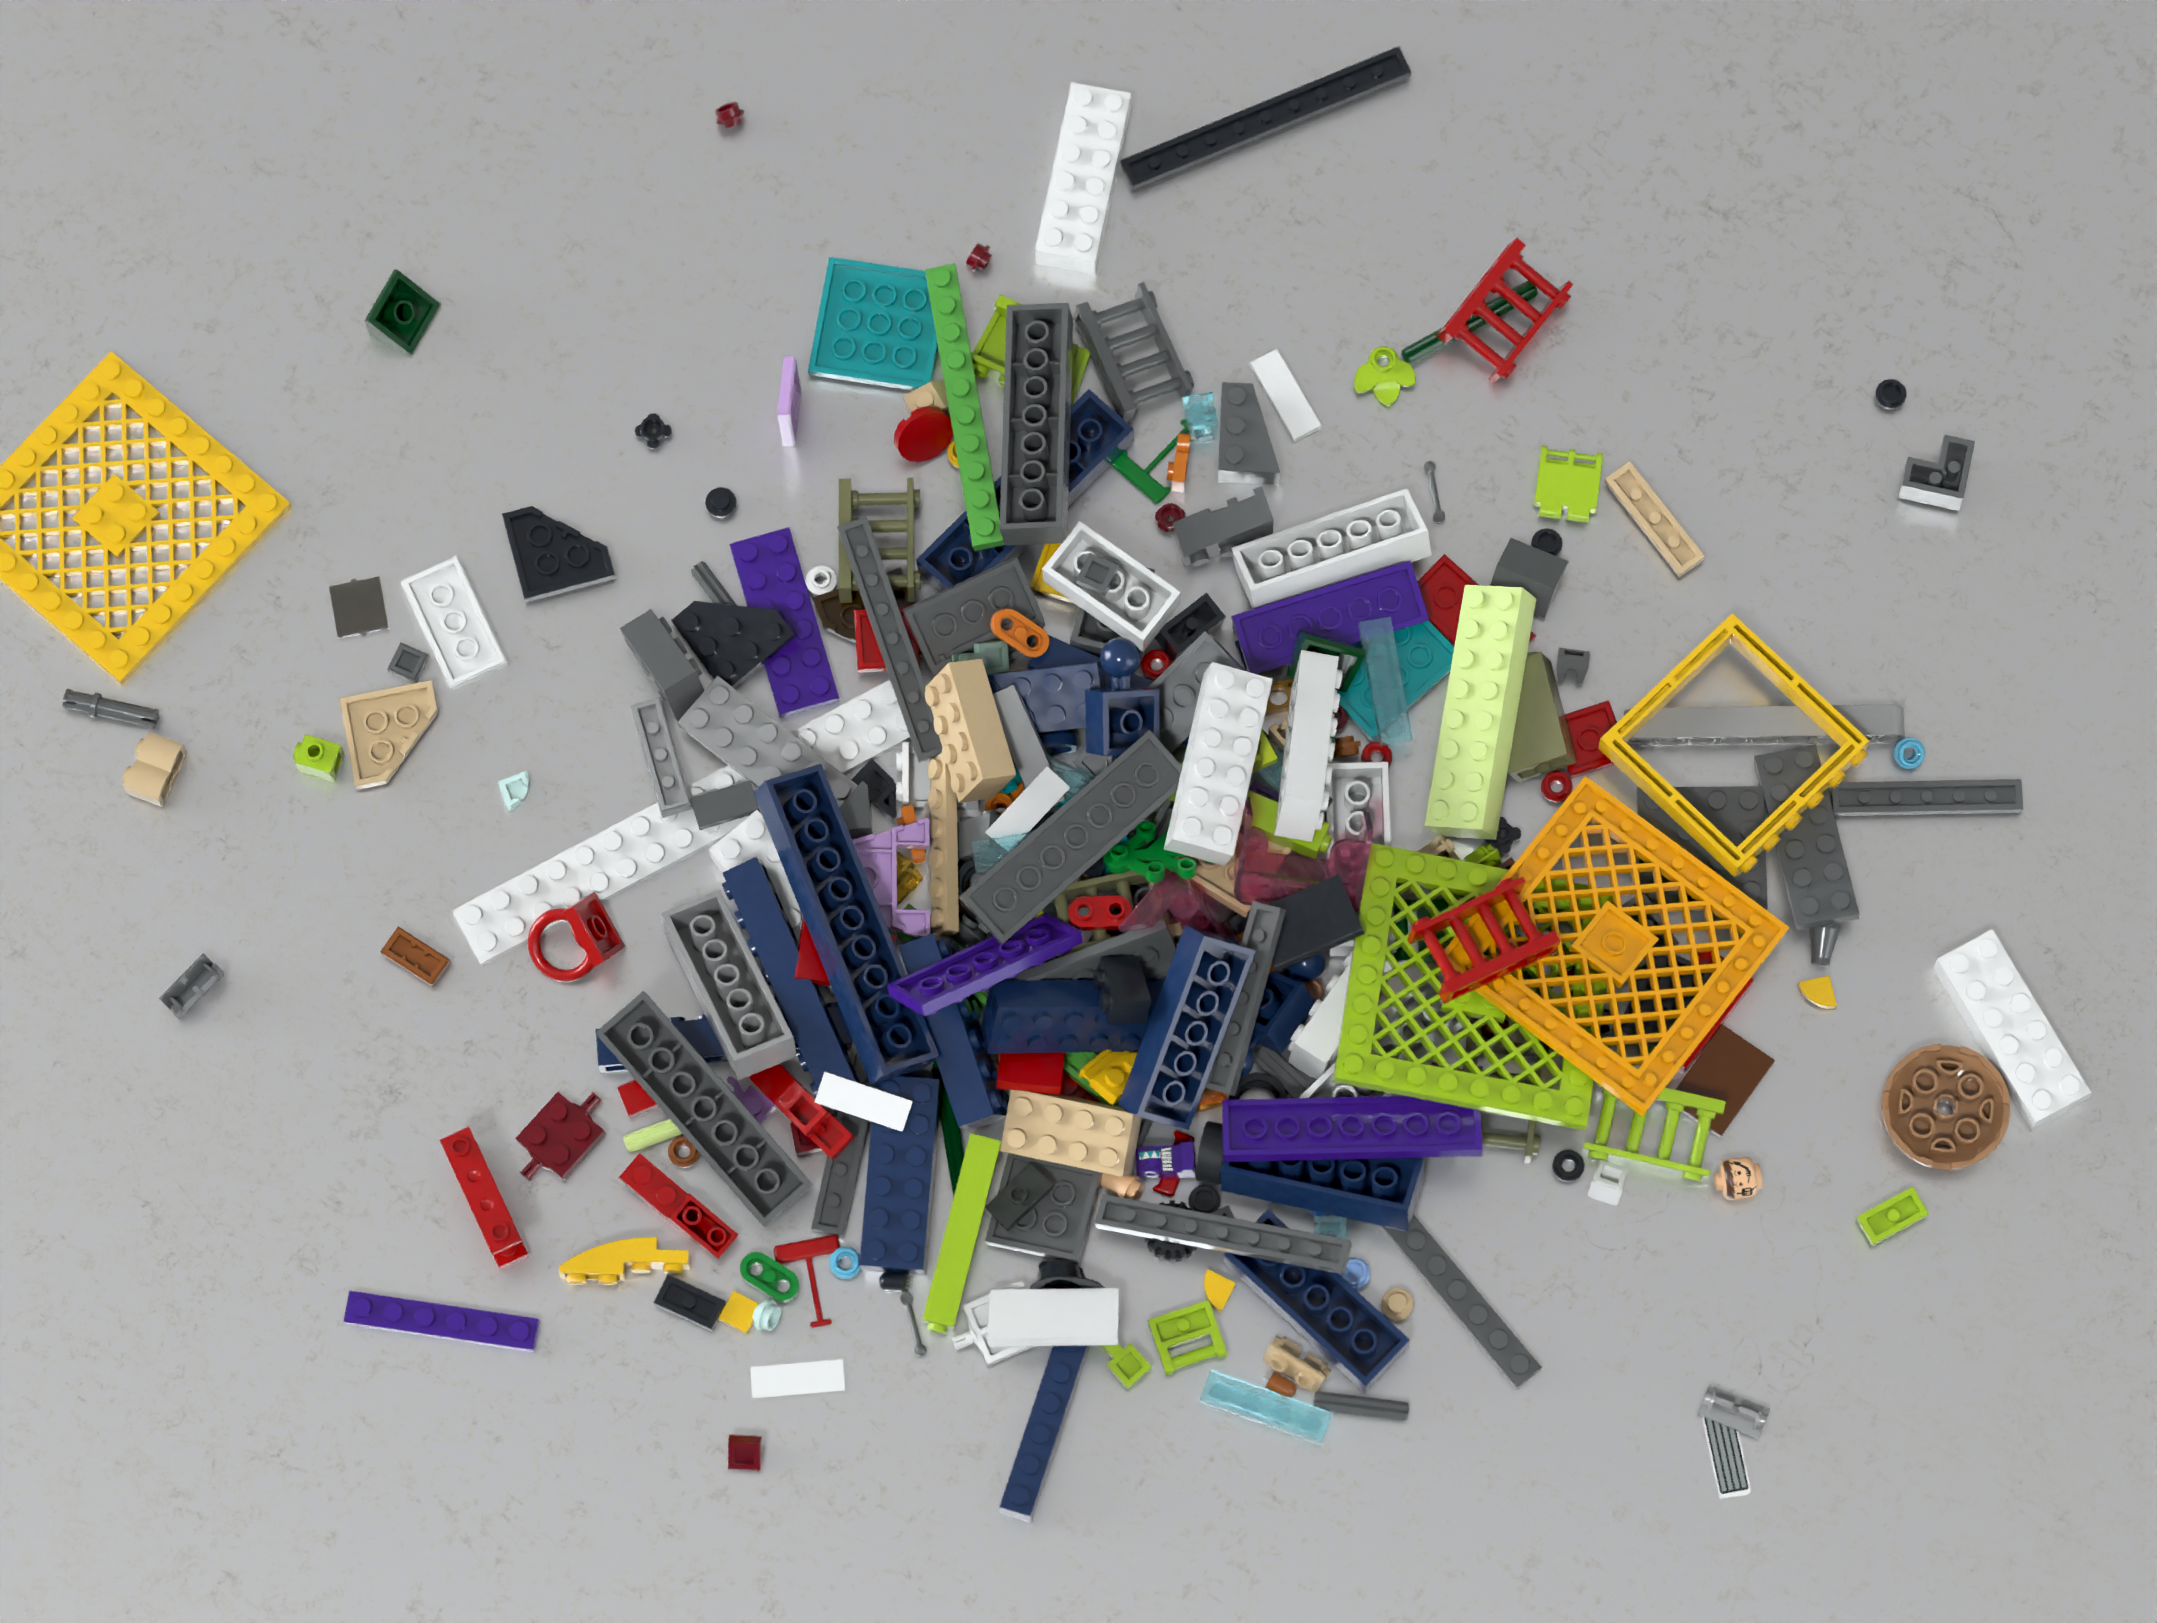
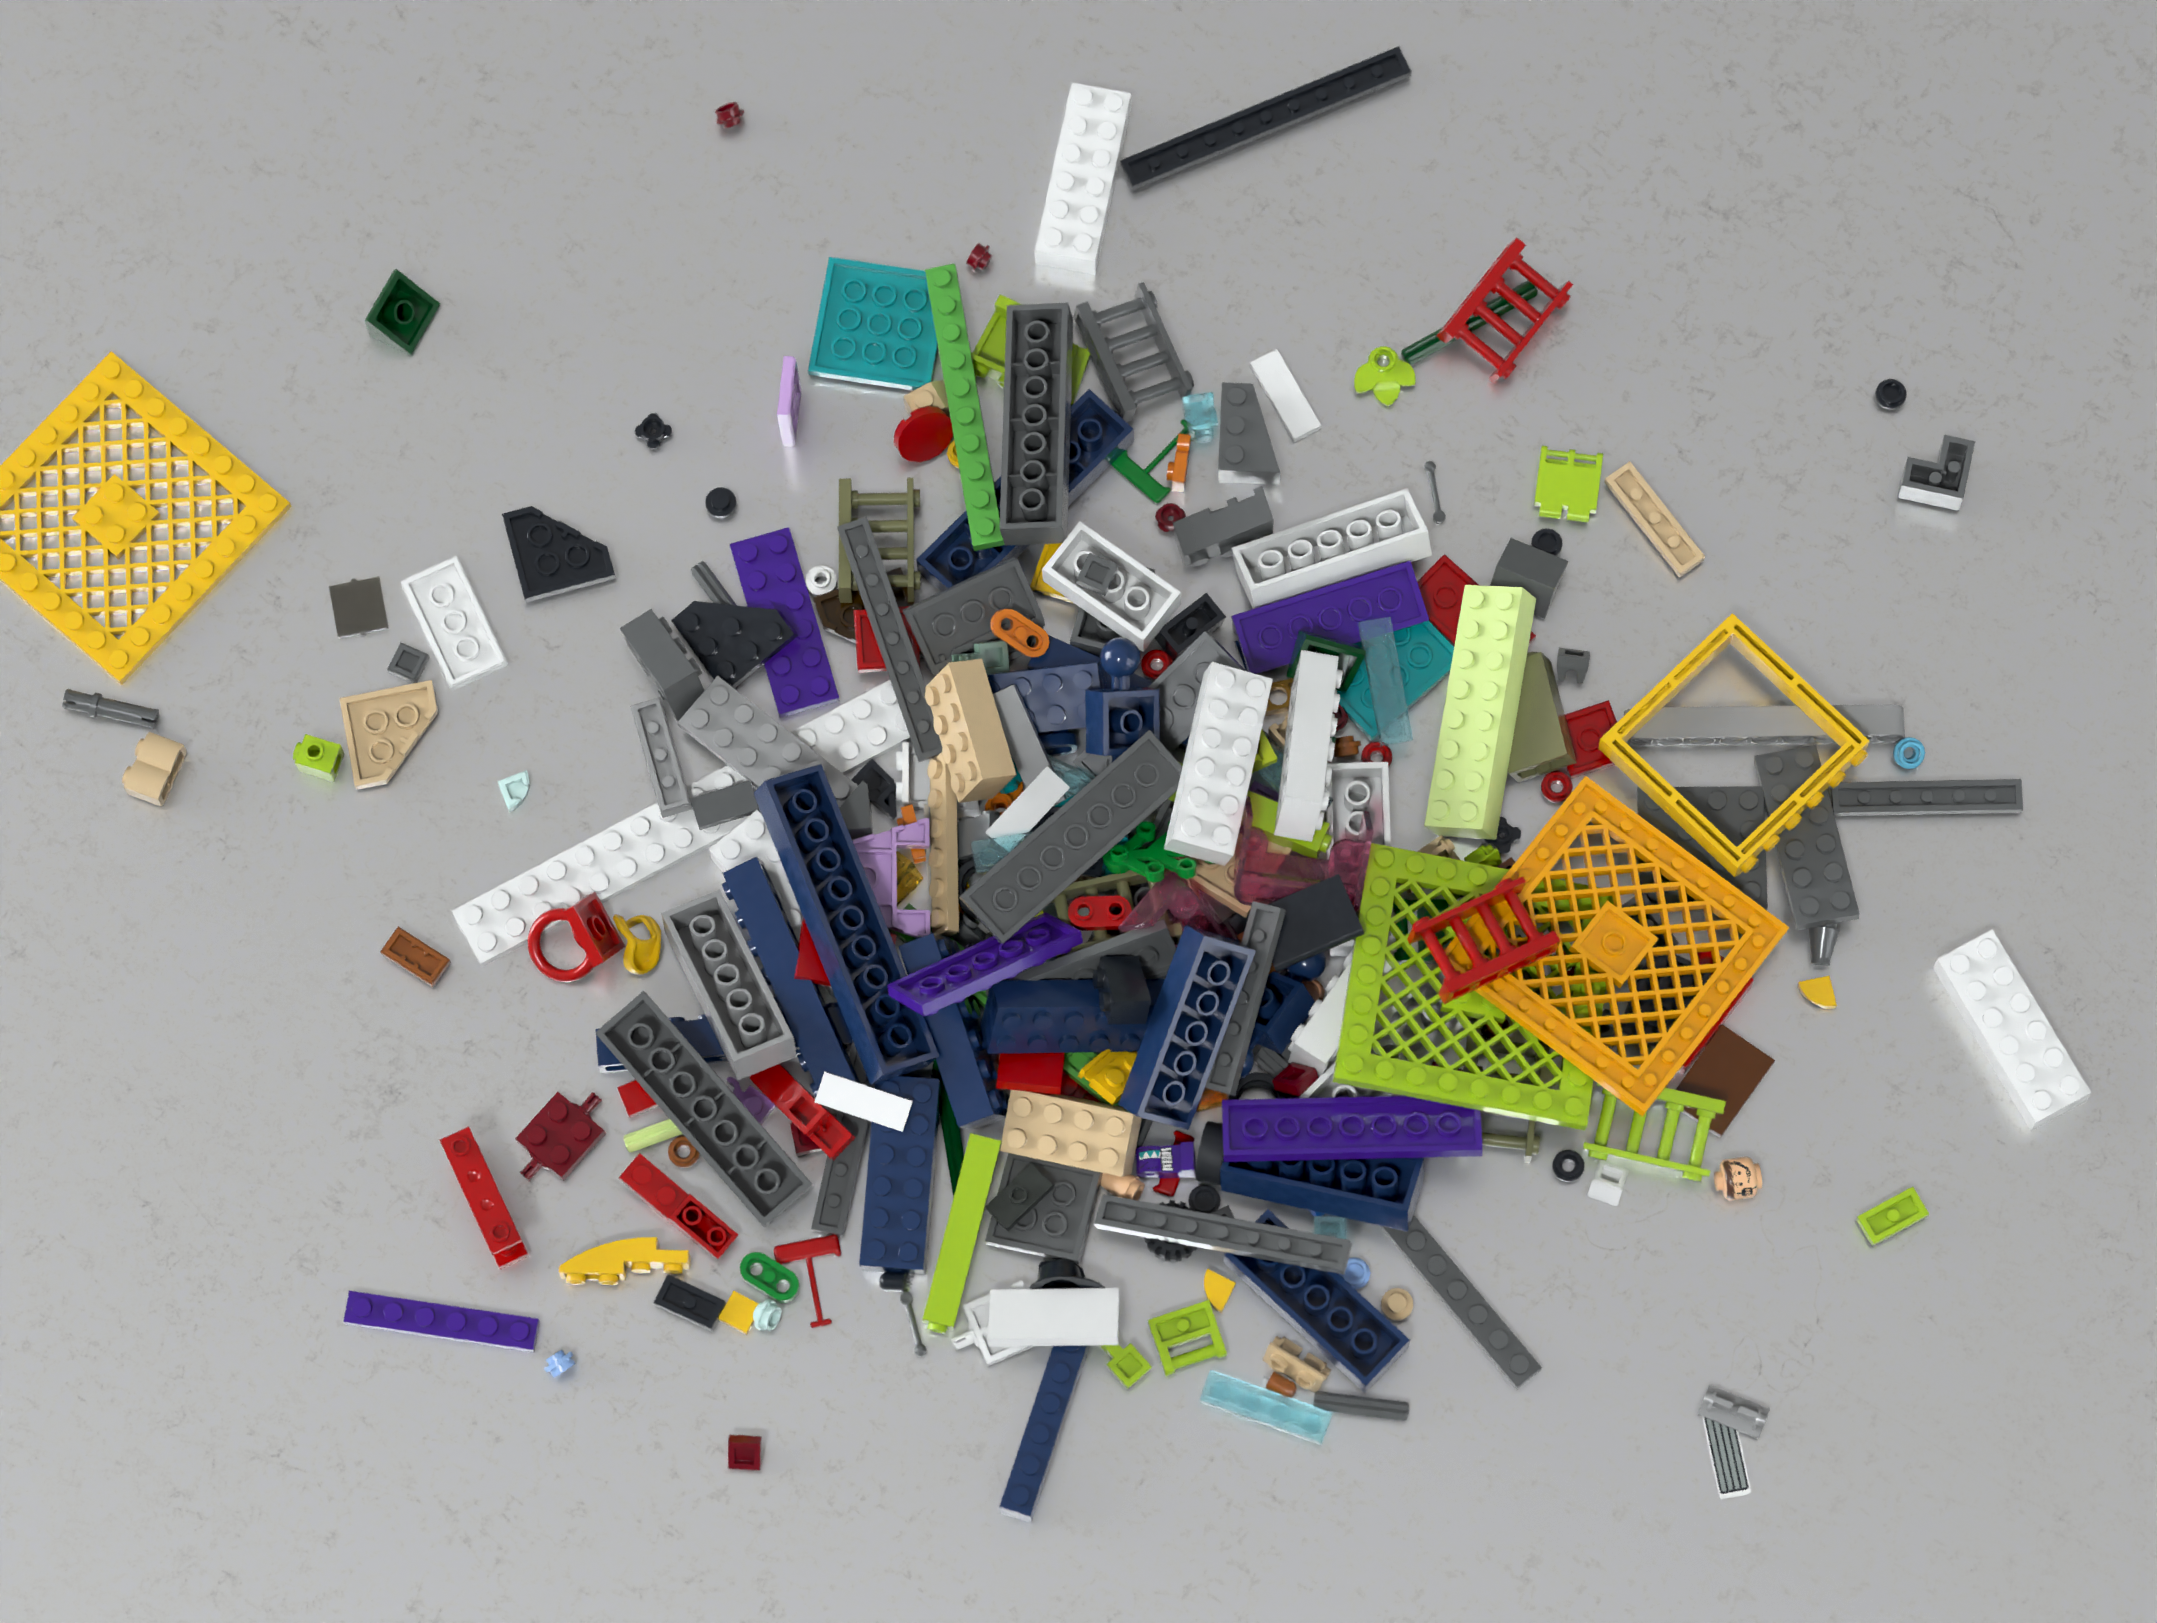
(191, 986): dark grey hinge -> none
(559, 1363): none -> light blue plate
(640, 955): none -> yellow piece
(797, 1378): white sticker -> none
(838, 1255): medium azure plate -> none
(1295, 1079): none -> dark red plate
(1951, 1077): medium nougat brick -> none

